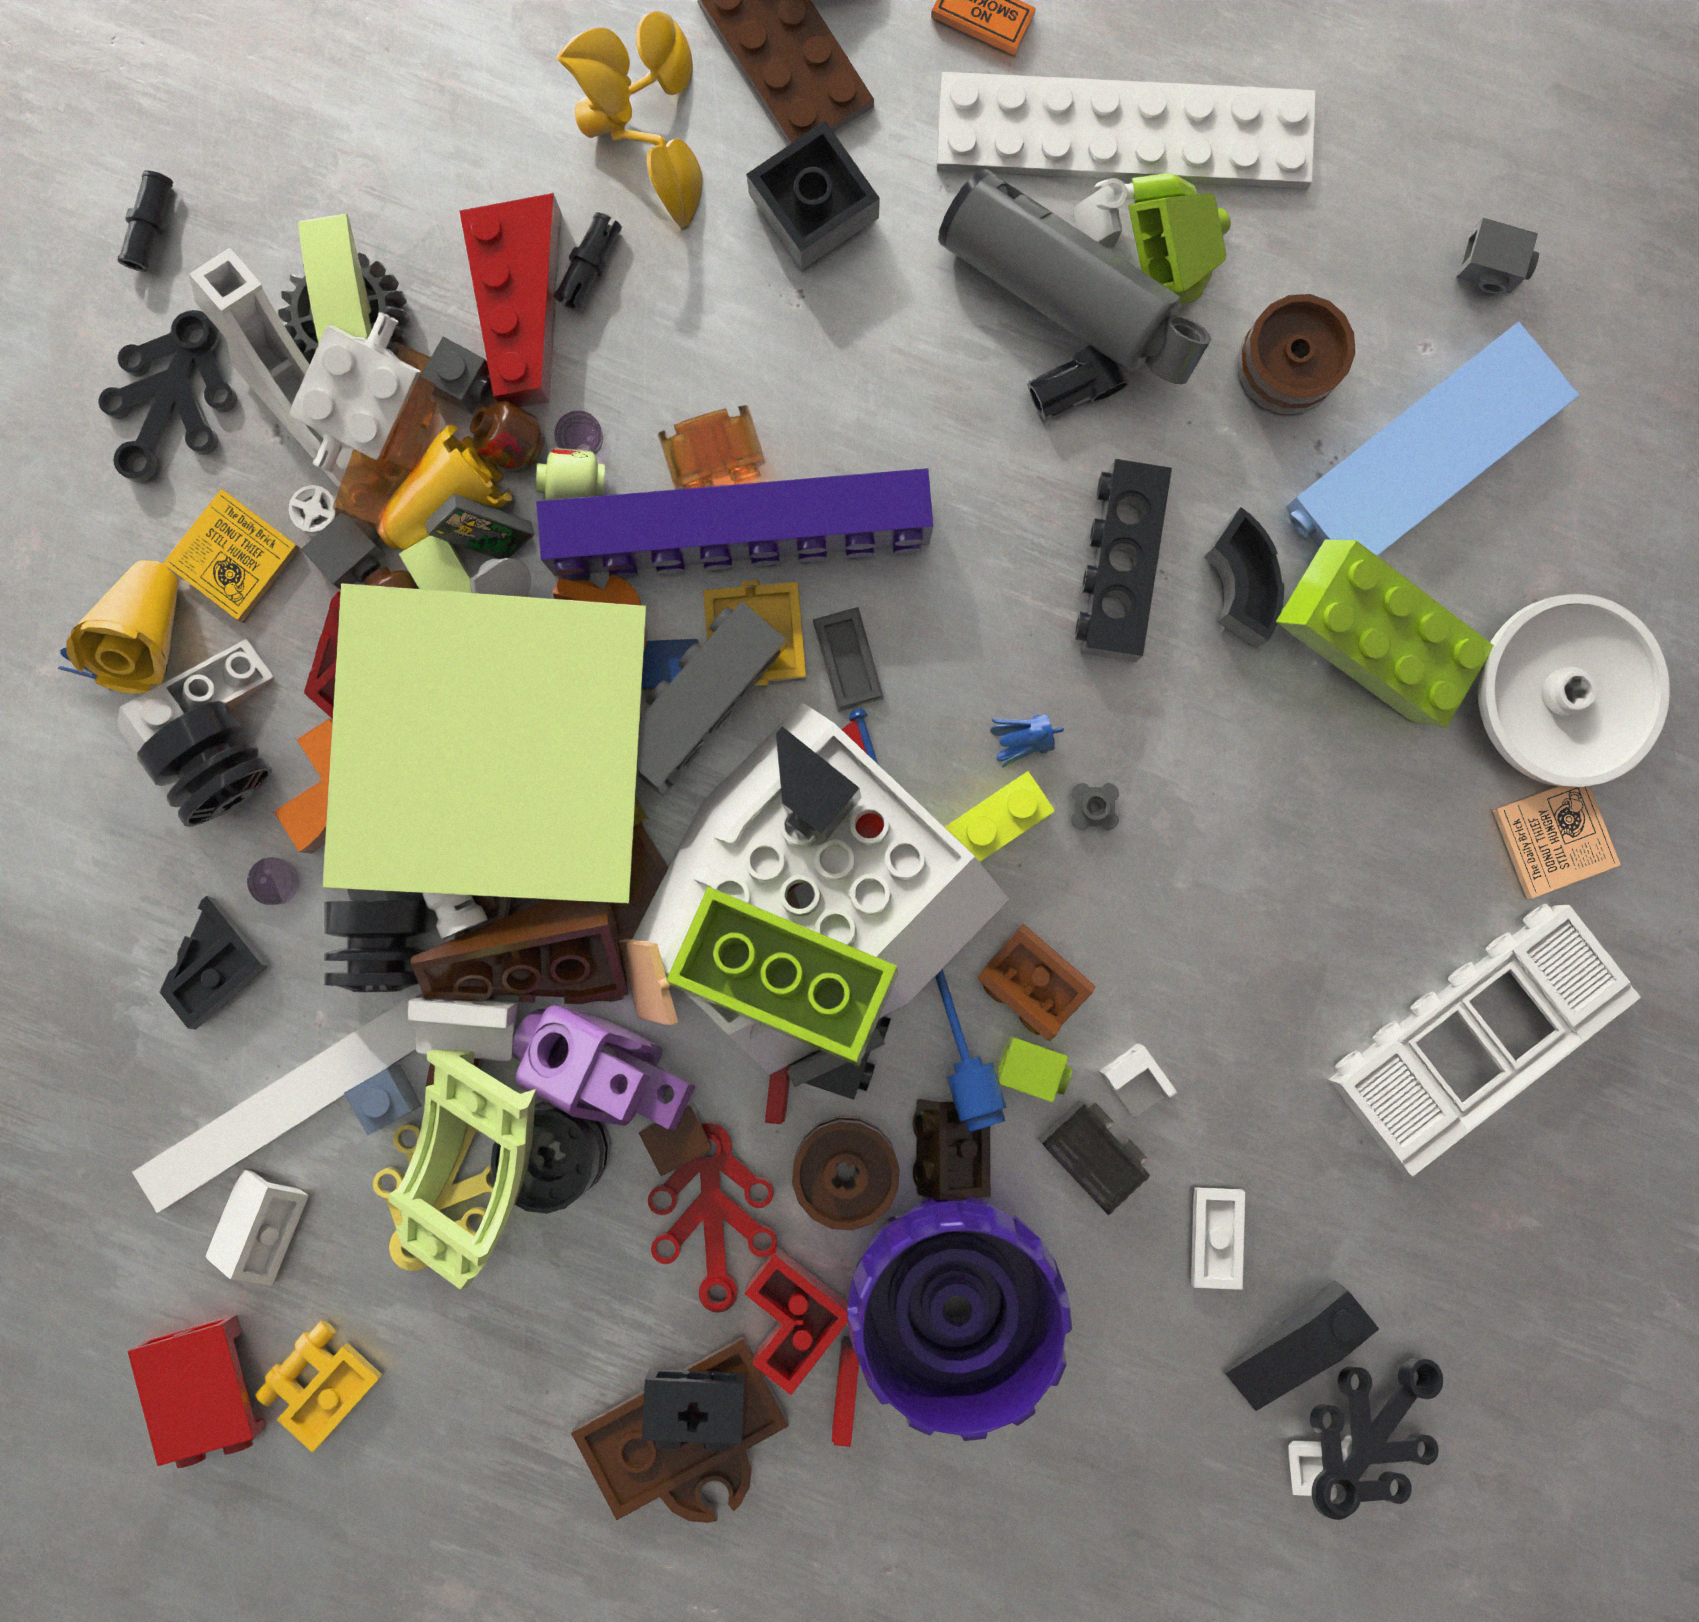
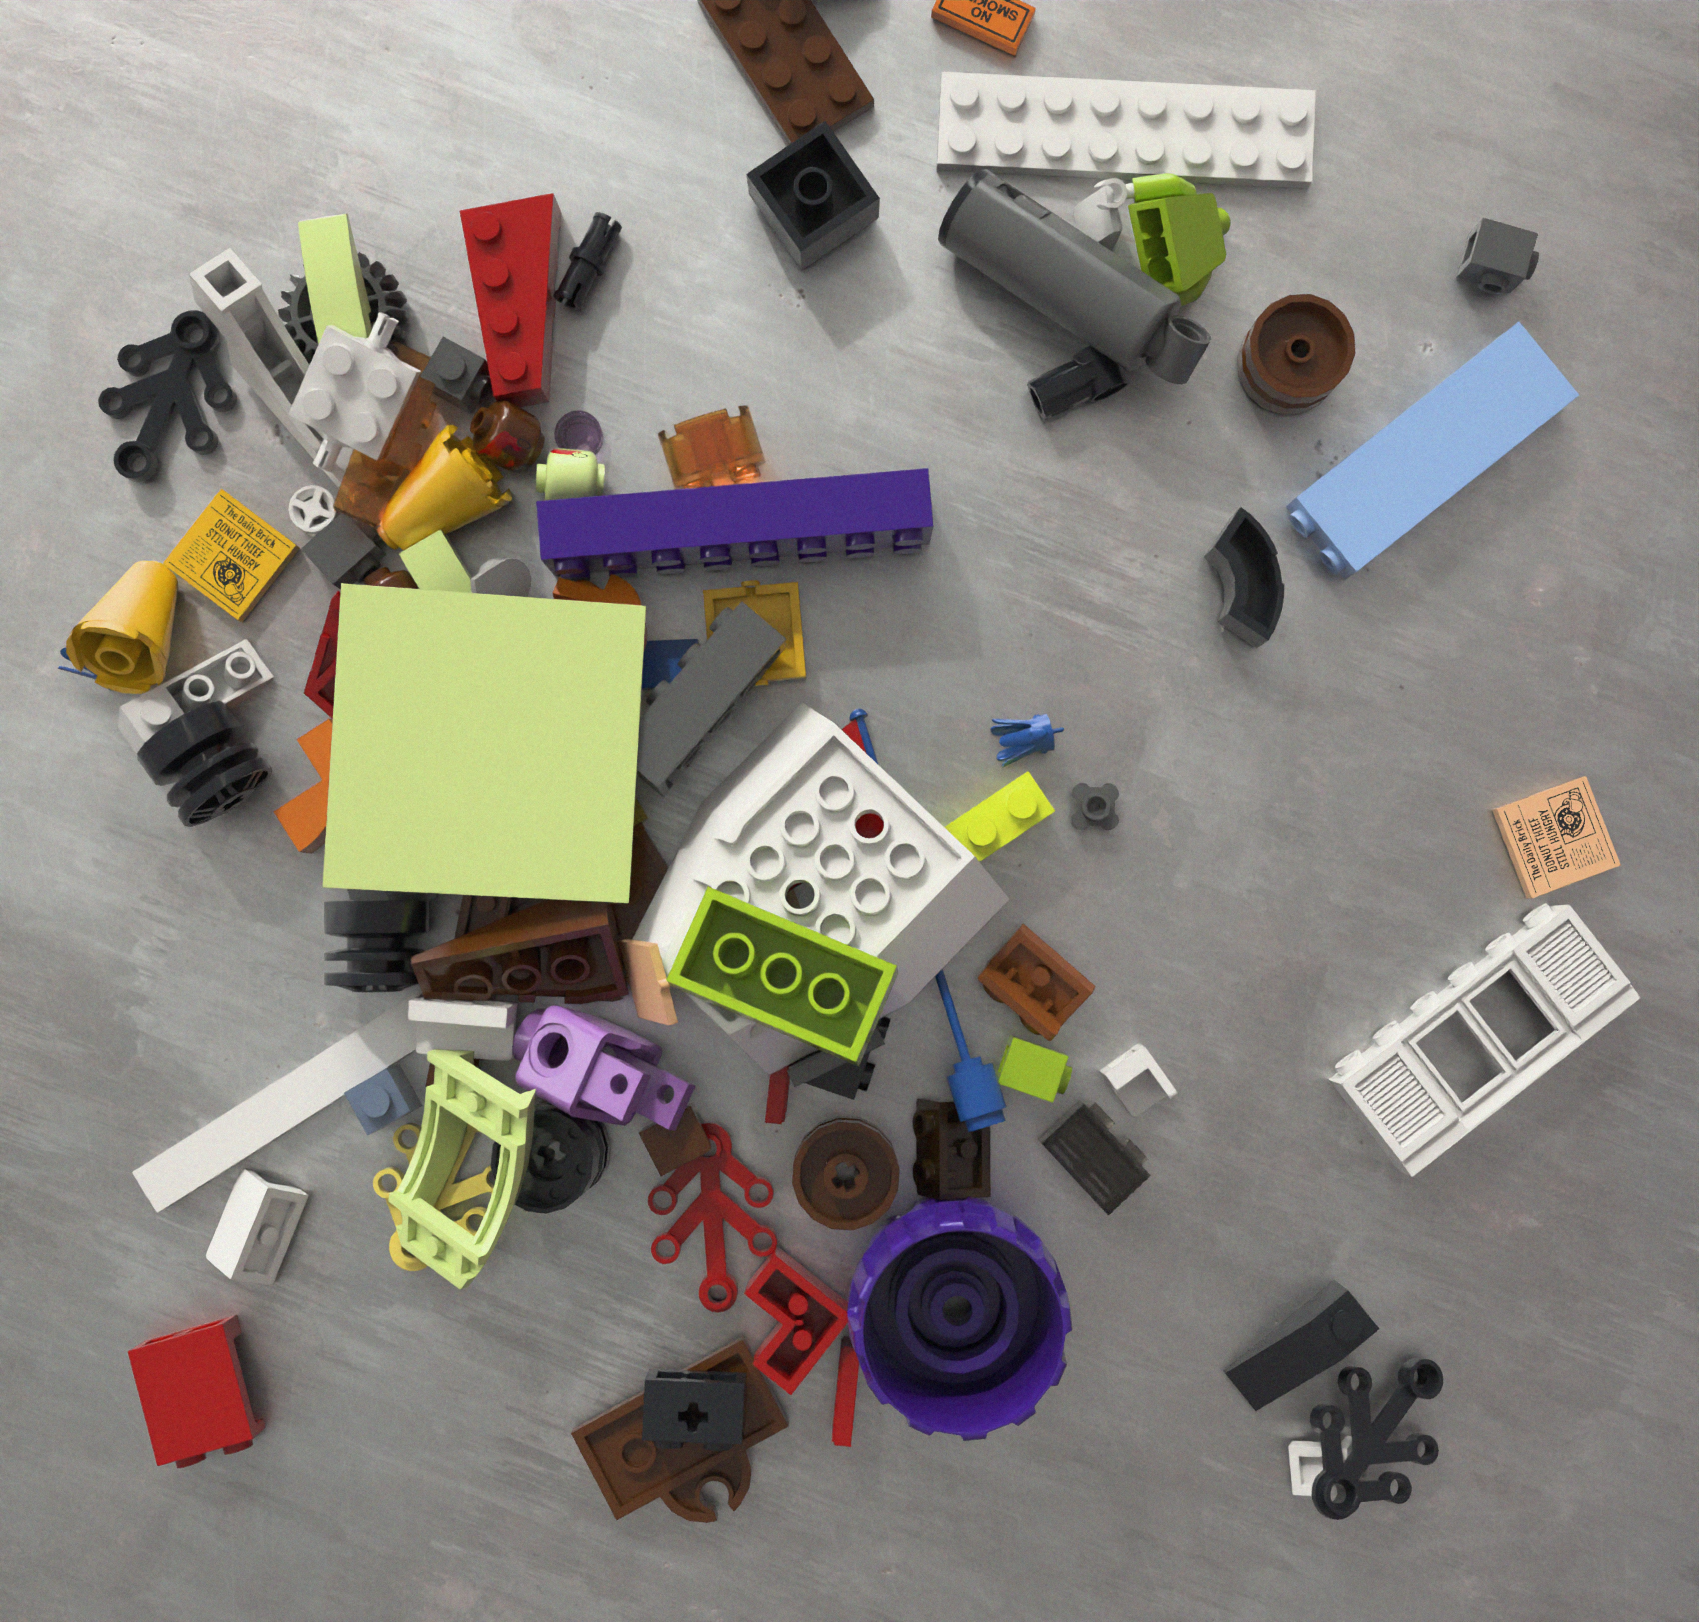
(145, 221): black pin -> none
(210, 966): black wing -> none
(273, 881): clear purple tile -> none
(329, 1396): yellow plate -> none
(452, 921): white wheel -> none
(479, 527): tile -> none
(600, 68): yellow plant -> none
(812, 789): black slope -> none
(848, 659): dark grey tile -> none
(1147, 490): black brick -> none
(1218, 1238): white plate -> none
(1385, 632): lime brick -> none
(1574, 690): white dish -> none

